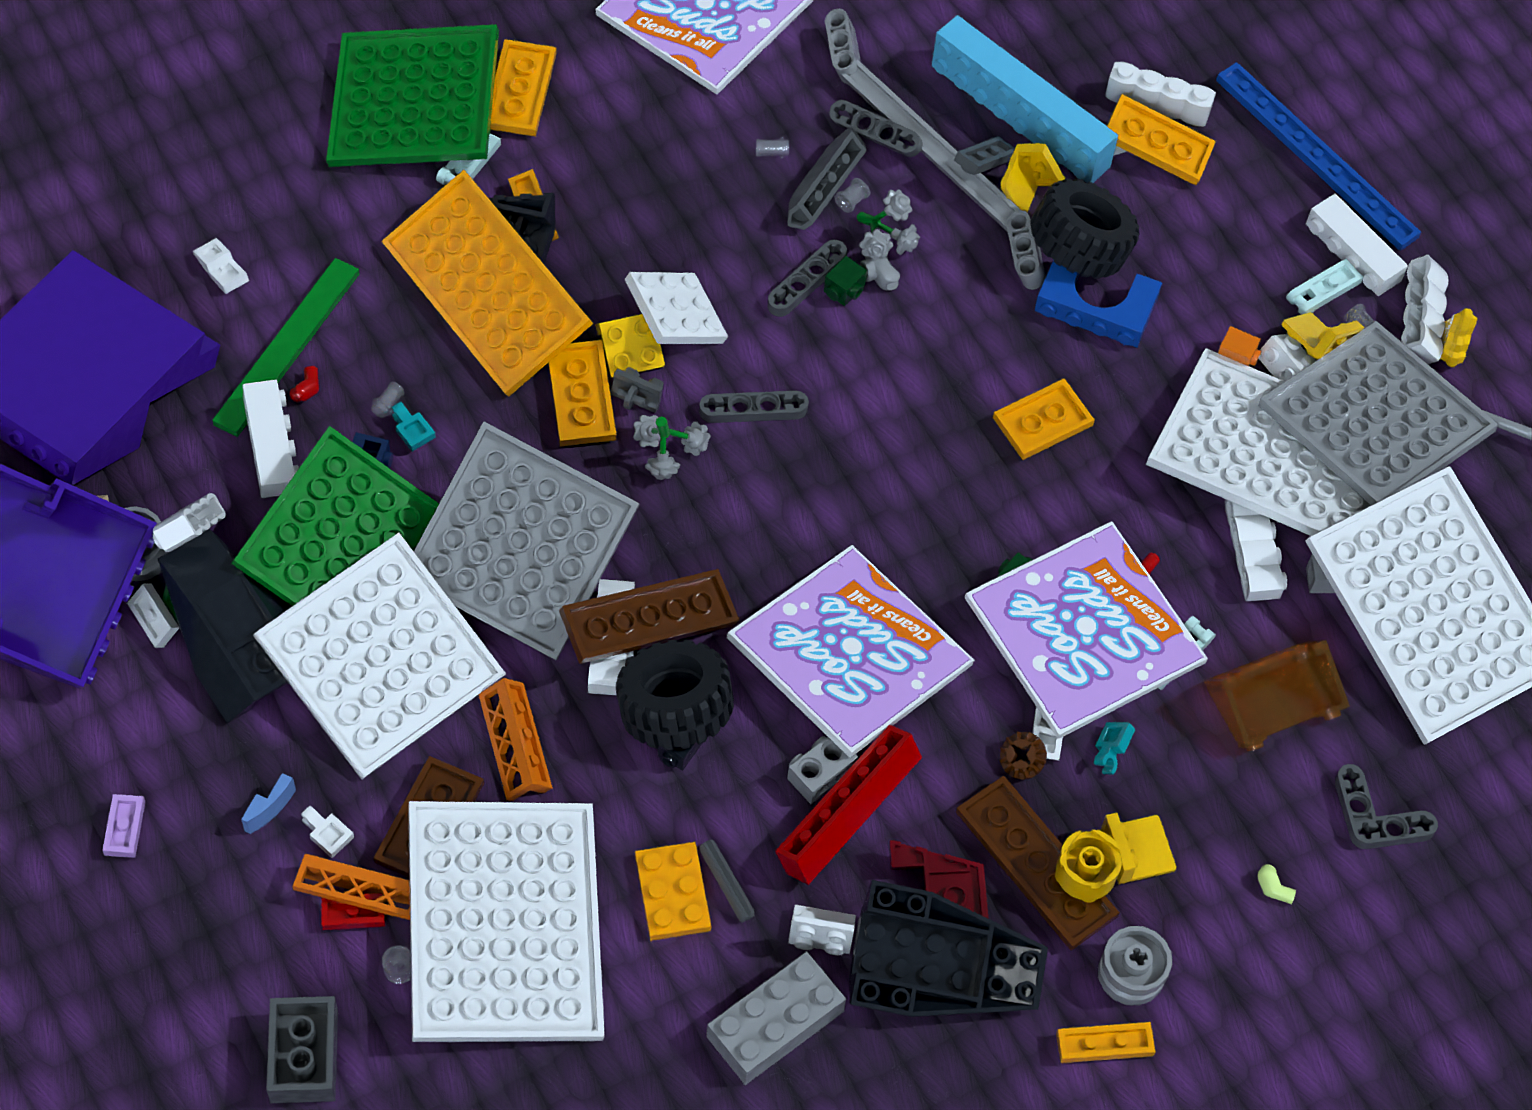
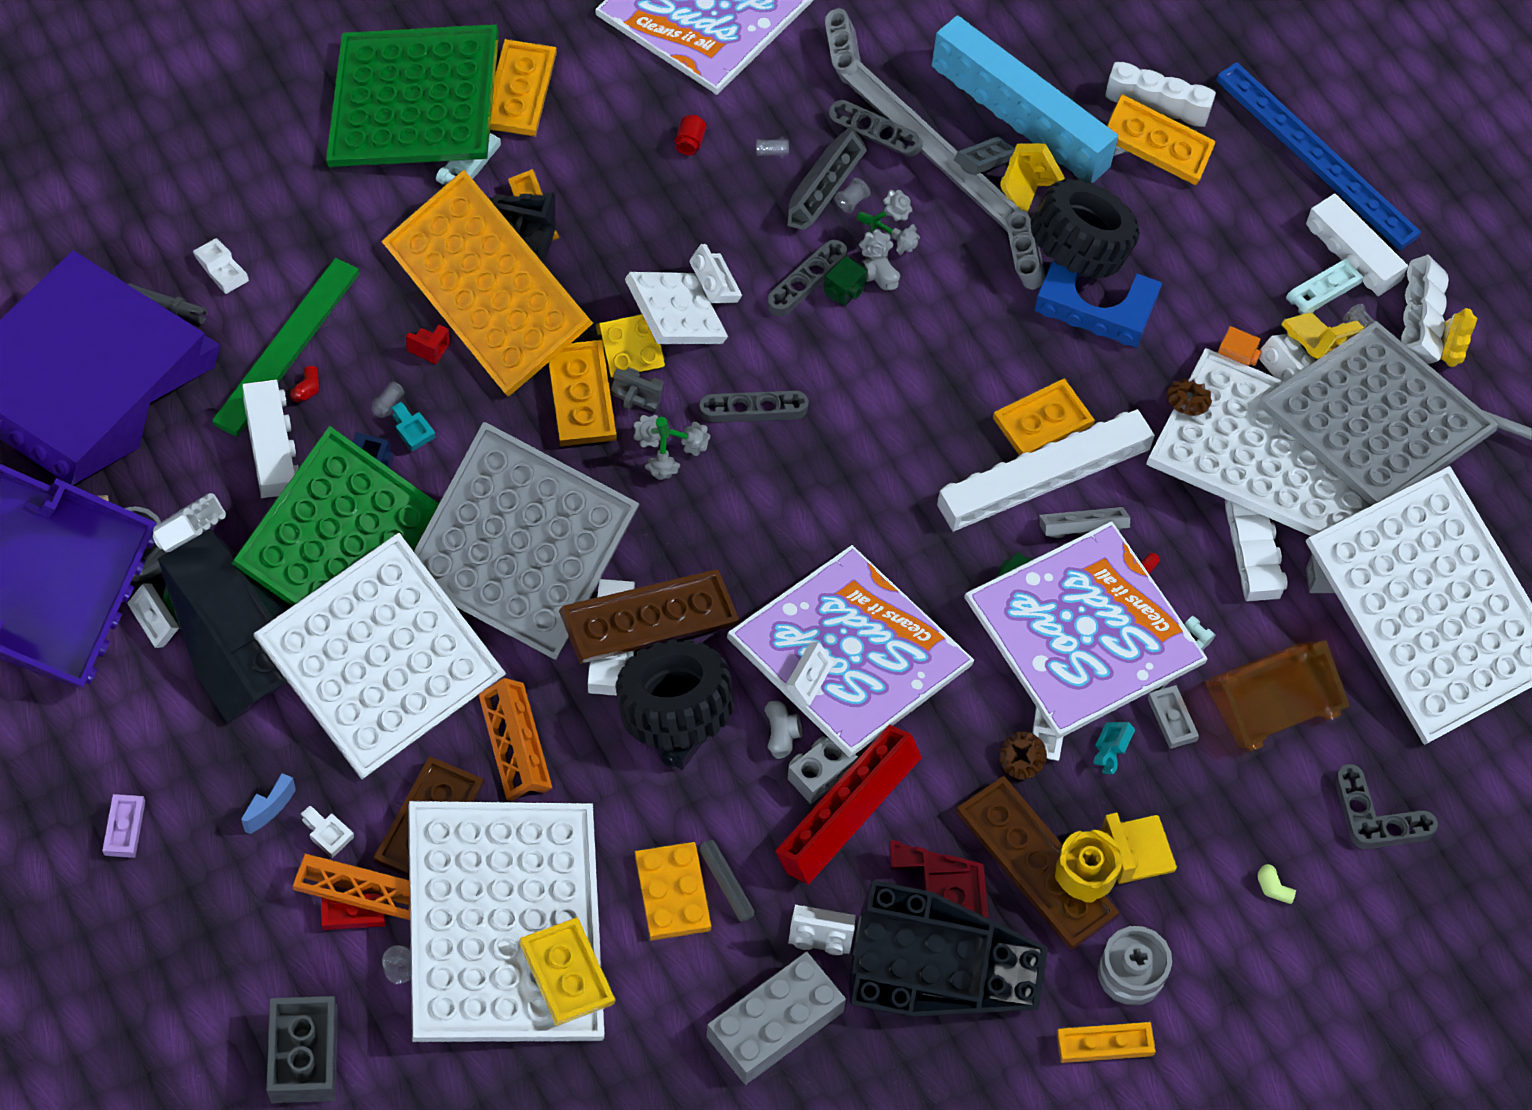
(176, 305): none -> dark grey pin
(427, 344): none -> red panel
(566, 971): none -> yellow plate
(690, 134): none -> red brick
(714, 276): none -> white bracket
(783, 729): none -> light grey piece
(809, 674): none -> white plate
(1044, 469): none -> white brick
(1082, 522): none -> light grey plate
(1173, 717): none -> light grey plate
(1179, 401): none -> reddish brown gear

